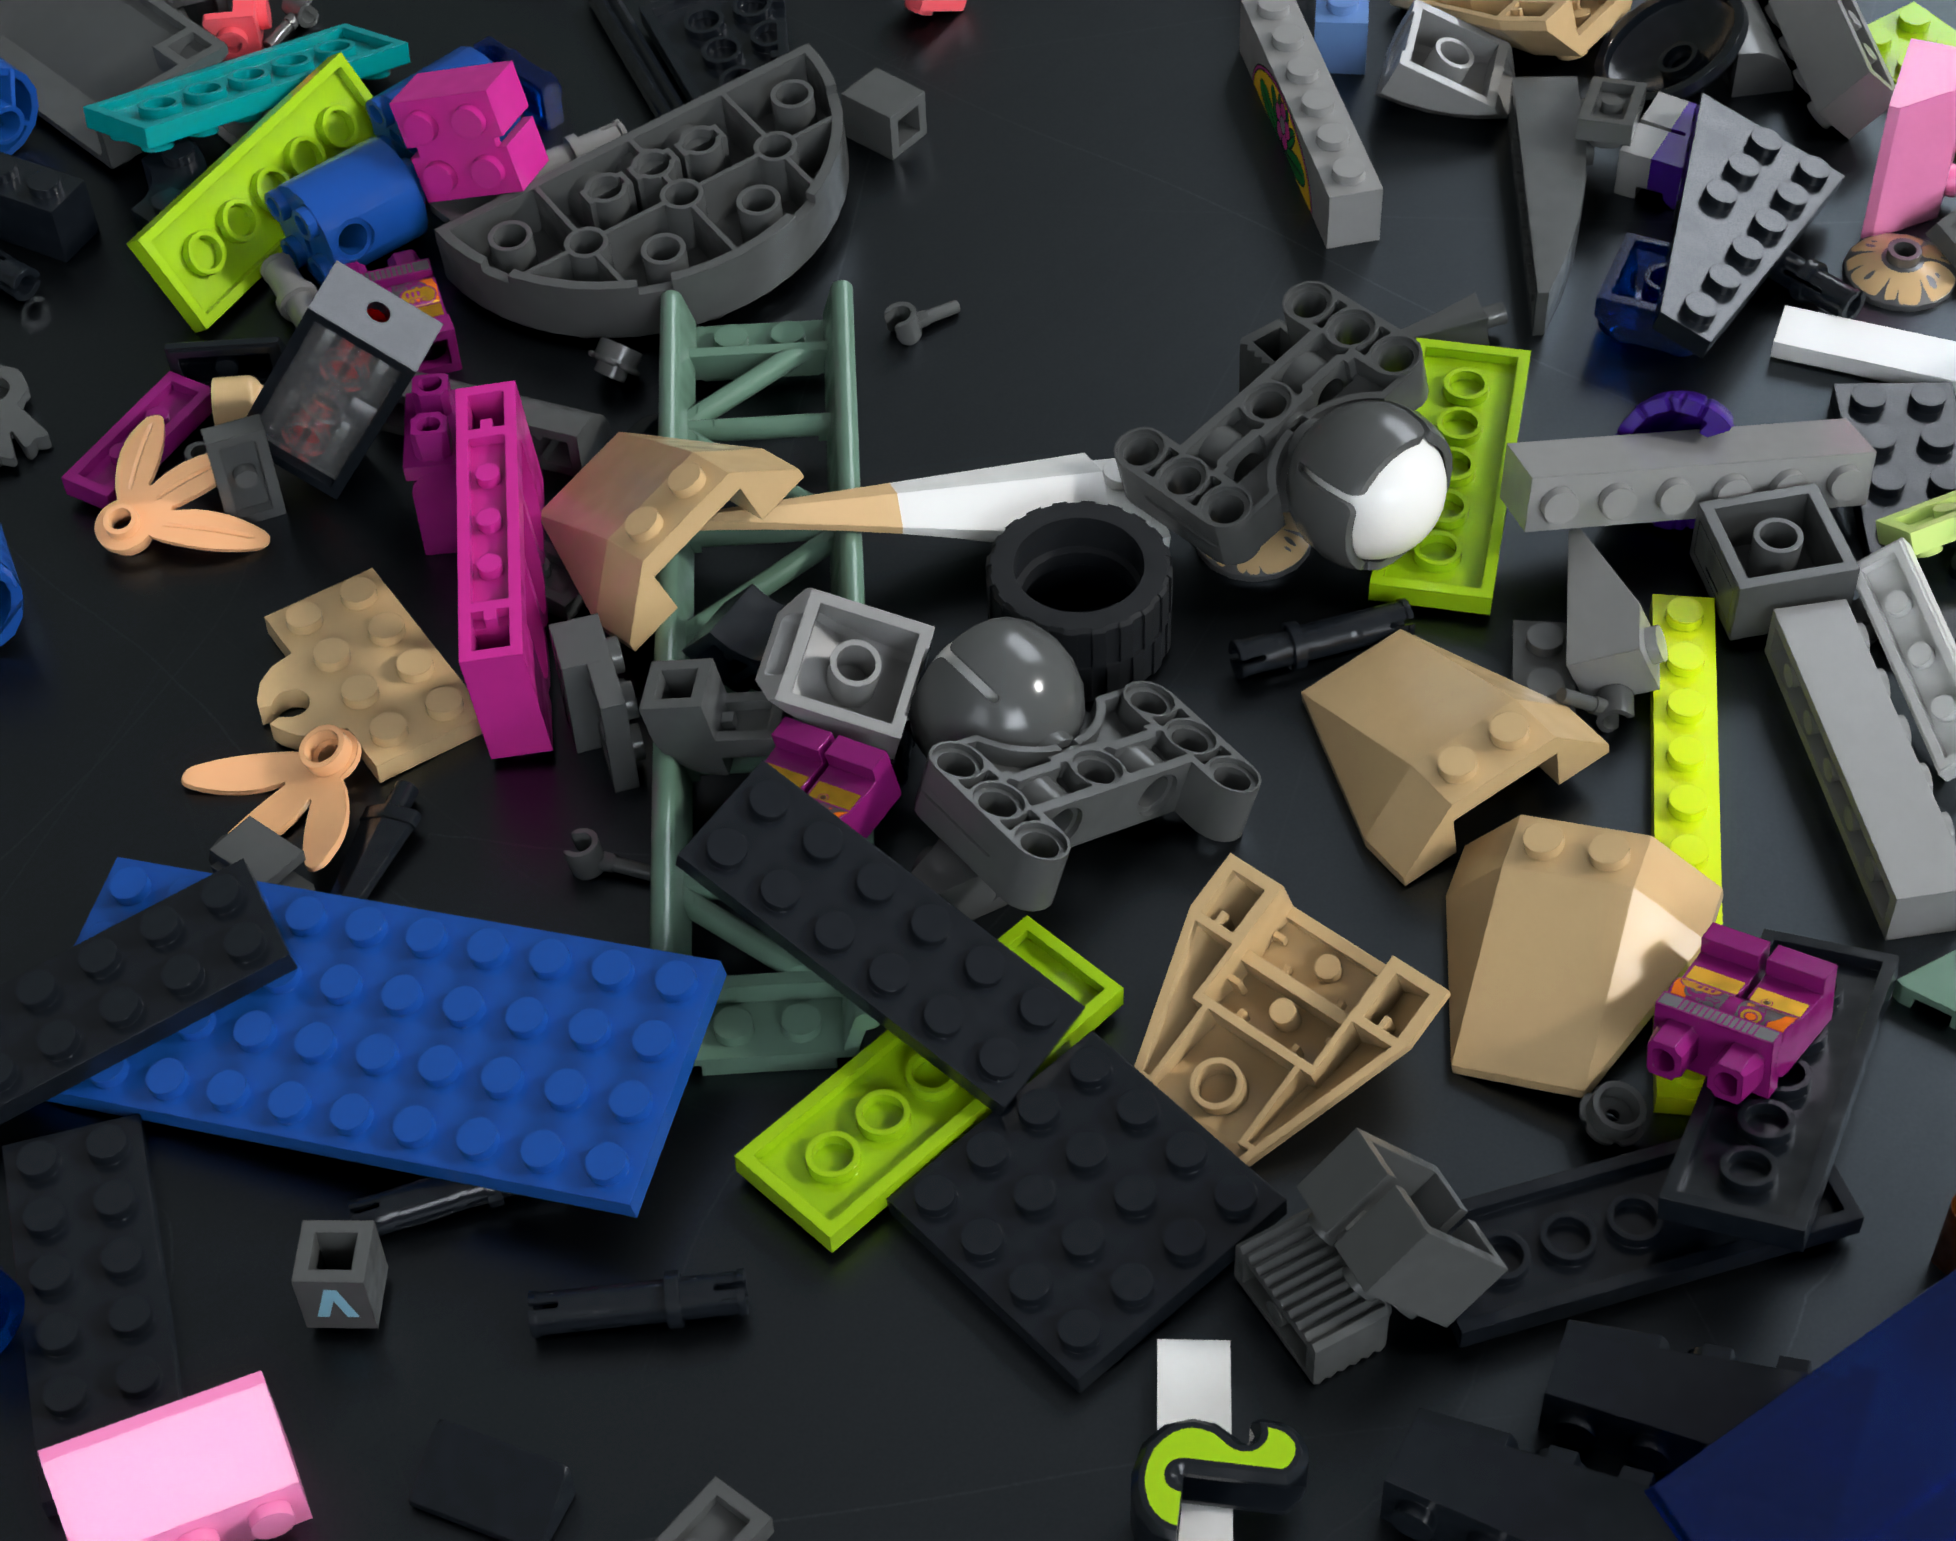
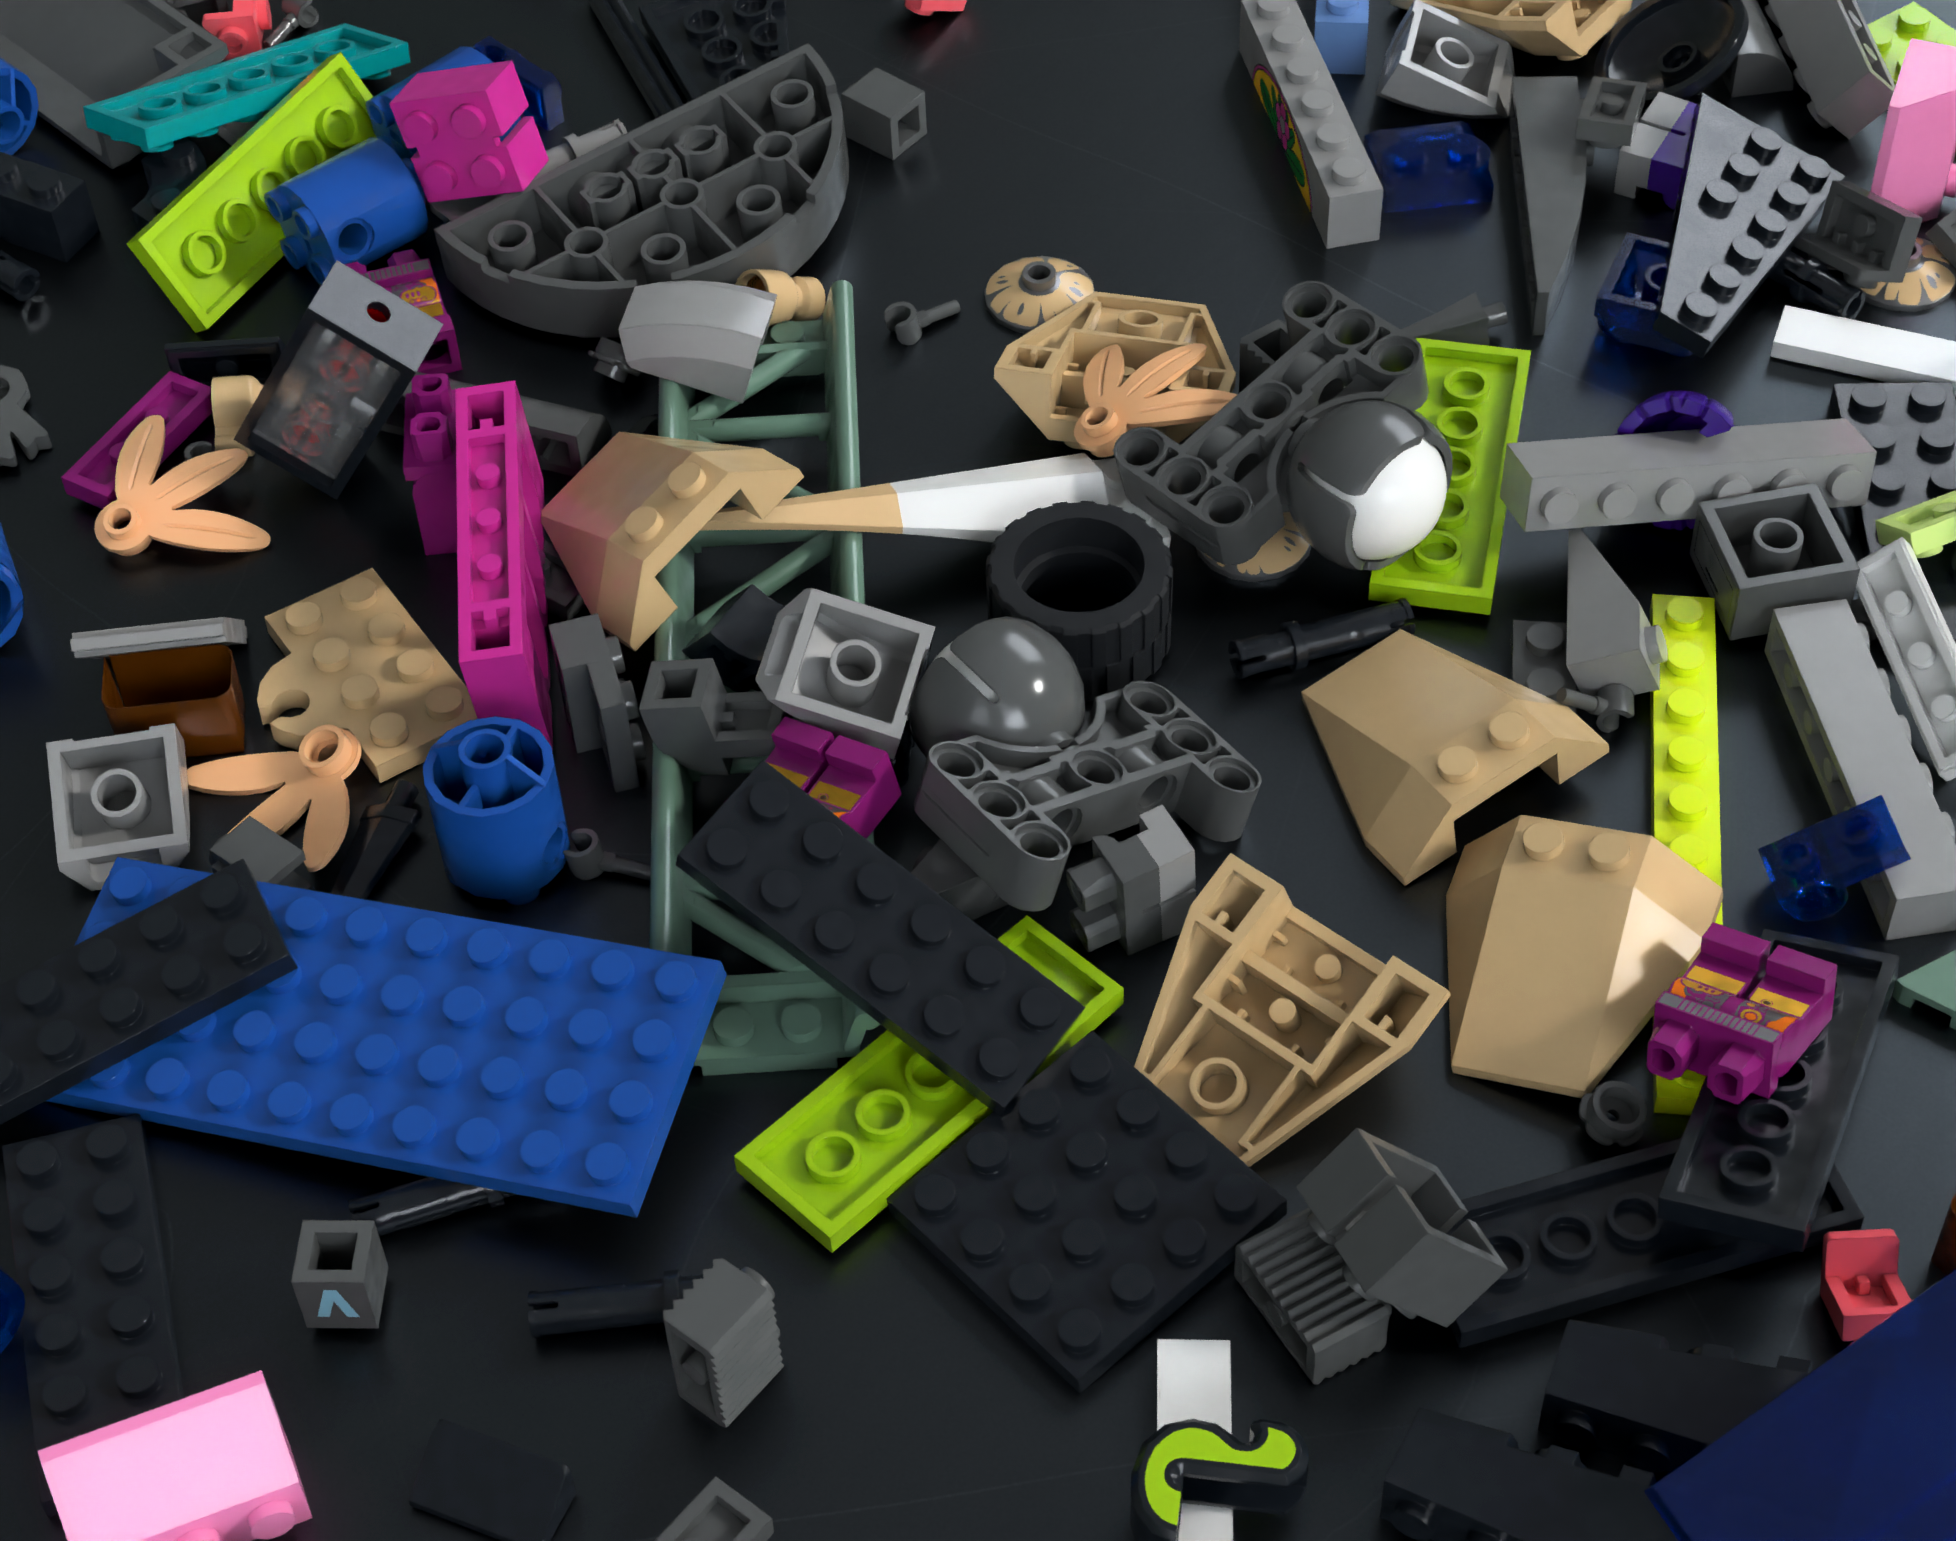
(119, 800): none -> light grey slope
(161, 636): none -> light grey piece
(178, 686): none -> reddish brown piece
(244, 469): dark grey plate -> none
(289, 286): light grey pin -> none
(497, 808): none -> blue cylinder
(697, 333): none -> light grey slope
(724, 1340): none -> dark grey brick
(797, 297): none -> tan piece
(1034, 291): none -> tan dish
(1048, 363): none -> tan wedge
(1134, 403): none -> light nougat plant
(1134, 887): none -> dark grey hips
(1430, 166): none -> clear blue slope
(1820, 861): none -> clear blue plate
(1861, 1279): none -> coral bracket
(1862, 236): none -> dark grey bracket

